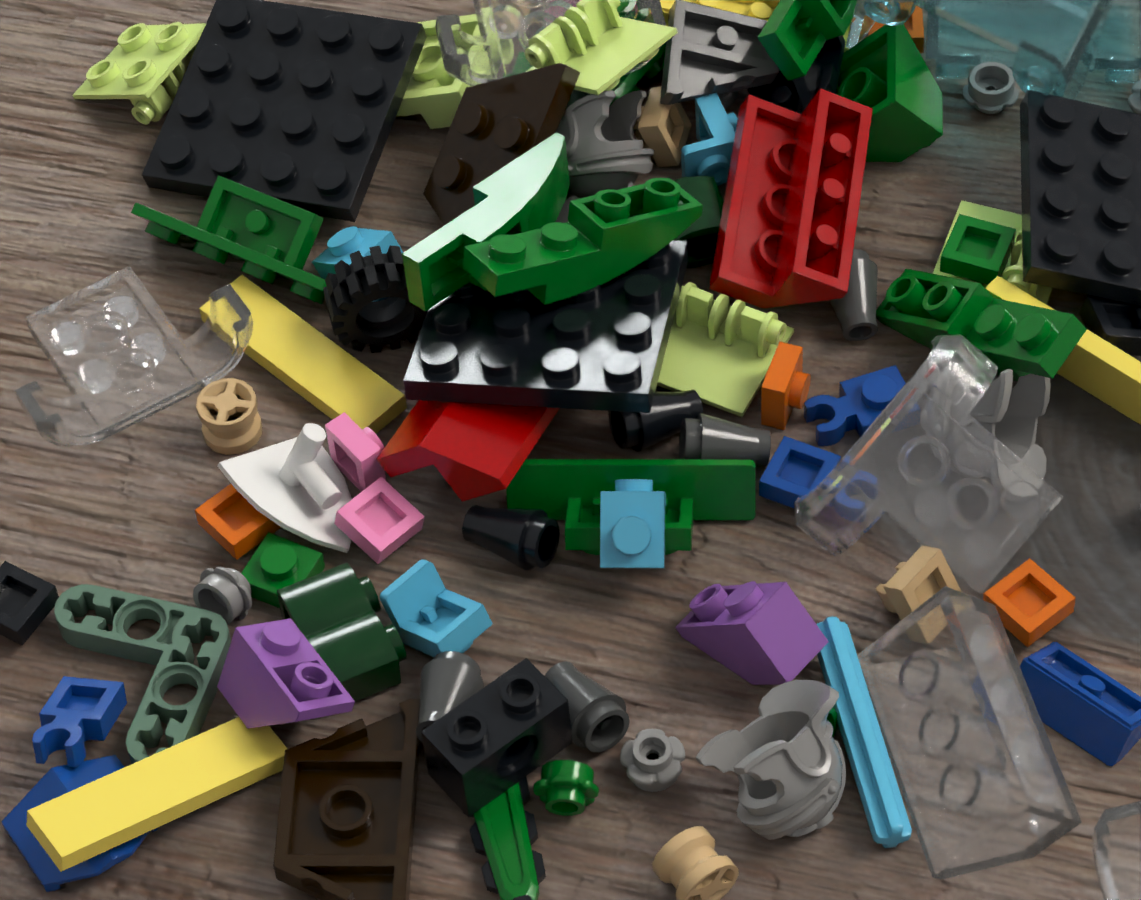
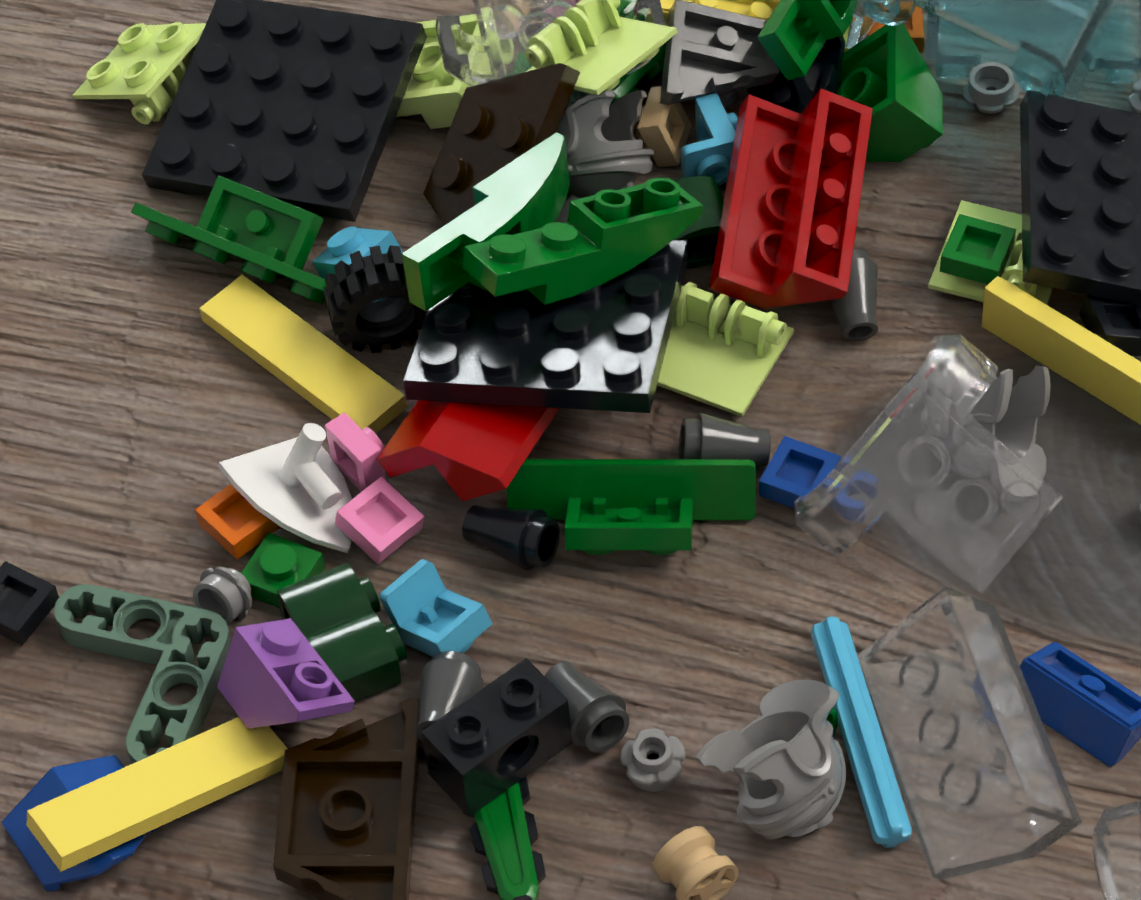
(77, 713): blue plate -> none
(126, 357): clear piece -> none
(216, 408): tan wheel -> none
(566, 787): green plate -> none
(632, 526): medium azure bracket -> none
(663, 421): black cone -> none
(754, 630): medium lavender slope -> none
(784, 386): orange plate -> none
(857, 406): blue plate -> none
(916, 581): tan tile -> none
(1005, 331): green slope -> none
(1030, 602): orange plate -> none

